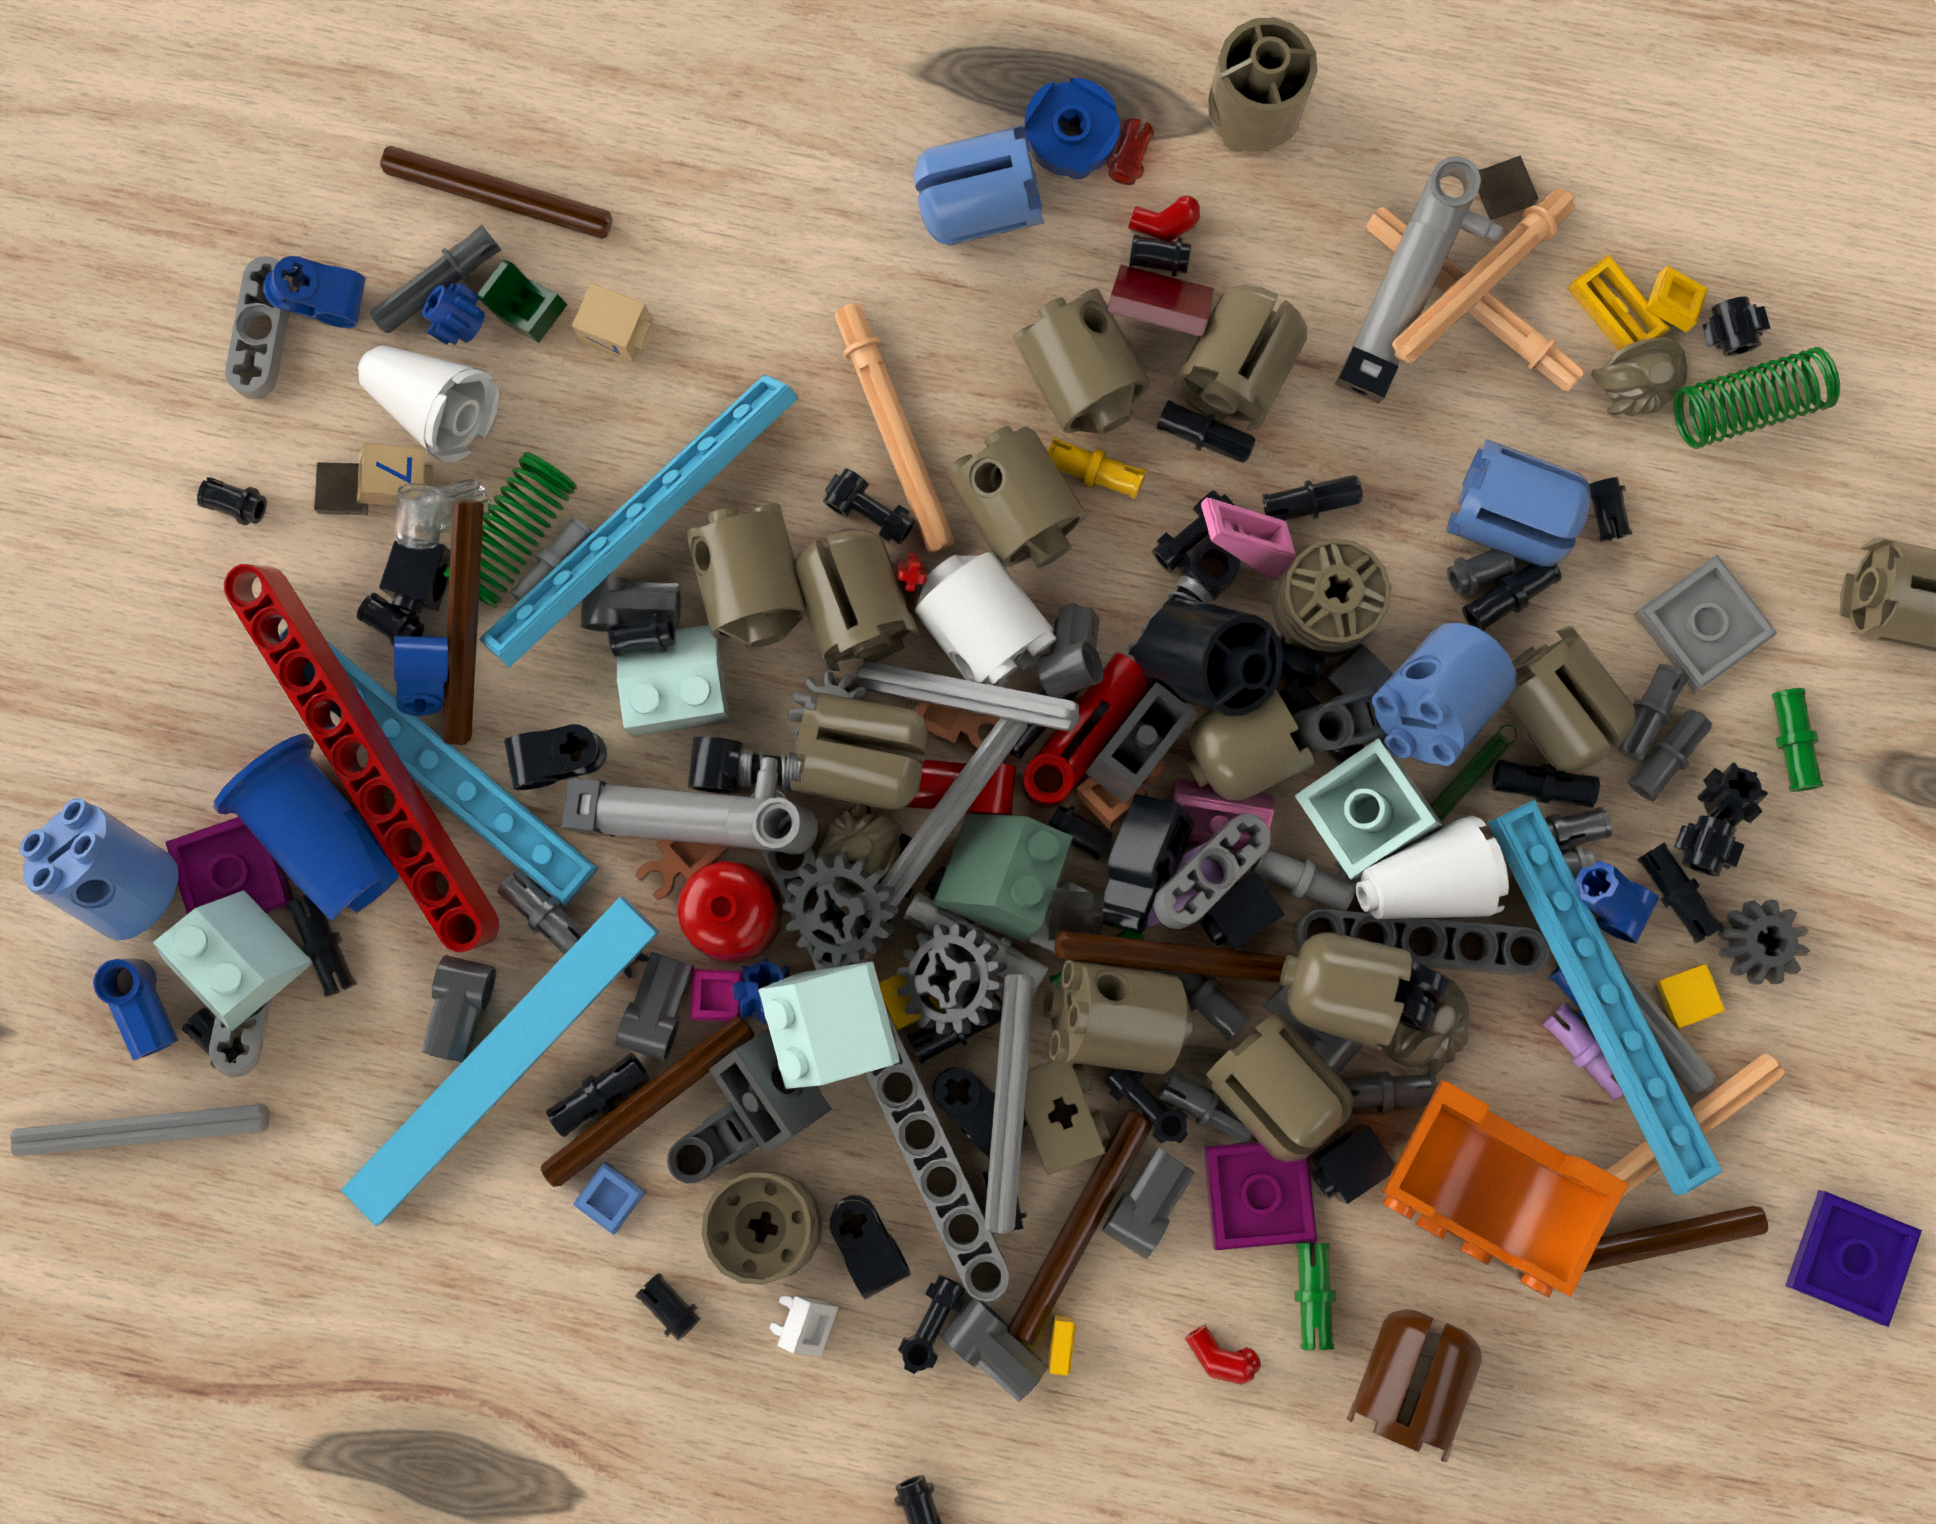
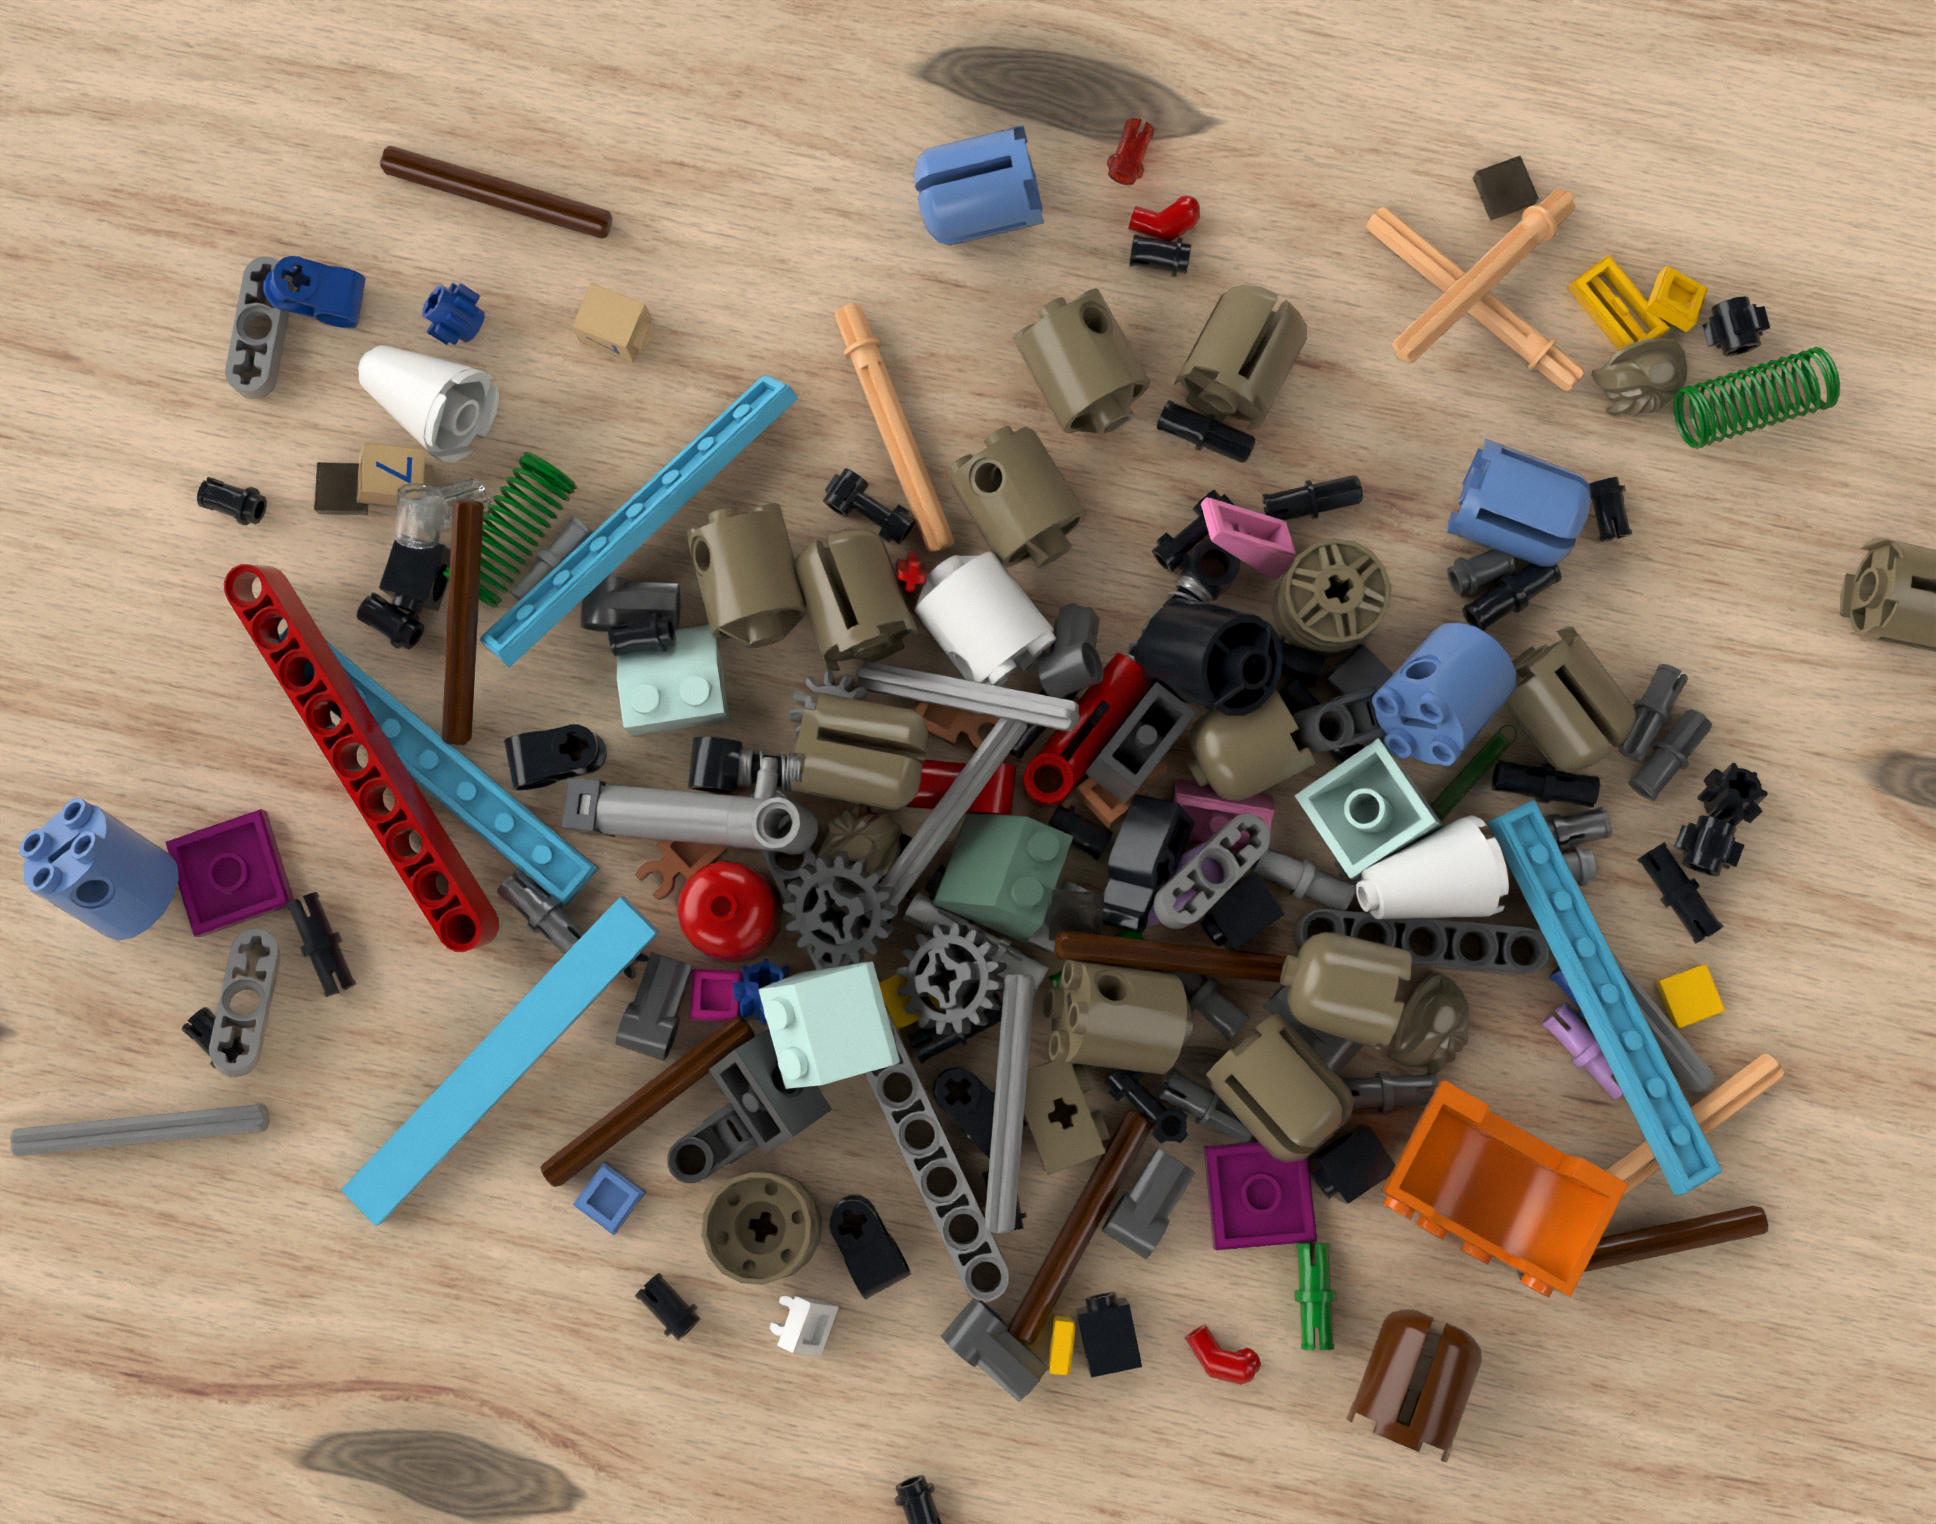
(139, 1012): blue piece -> none
(232, 956): light aqua slope -> none
(309, 828): blue piece -> none
(420, 674): blue piece -> none
(448, 269): dark grey axle -> none
(460, 994): dark grey piece -> none
(521, 301): dark green bracket -> none
(597, 1094): black pin -> none
(918, 1348): black bar -> none
(1065, 101): blue plate -> none
(1097, 468): yellow pin -> none
(1108, 1335): none -> black brick
(1160, 300): dark red tile -> none
(1261, 84): dark tan cylinder -> none
(1412, 276): light grey piece -> none
(1420, 996): black wheel -> none
(1618, 902): blue piece -> none
(1705, 623): light grey tile -> none
(1774, 928): dark grey gear -> none
(1797, 740): green pin -> none
(1853, 1258): dark purple tile -> none

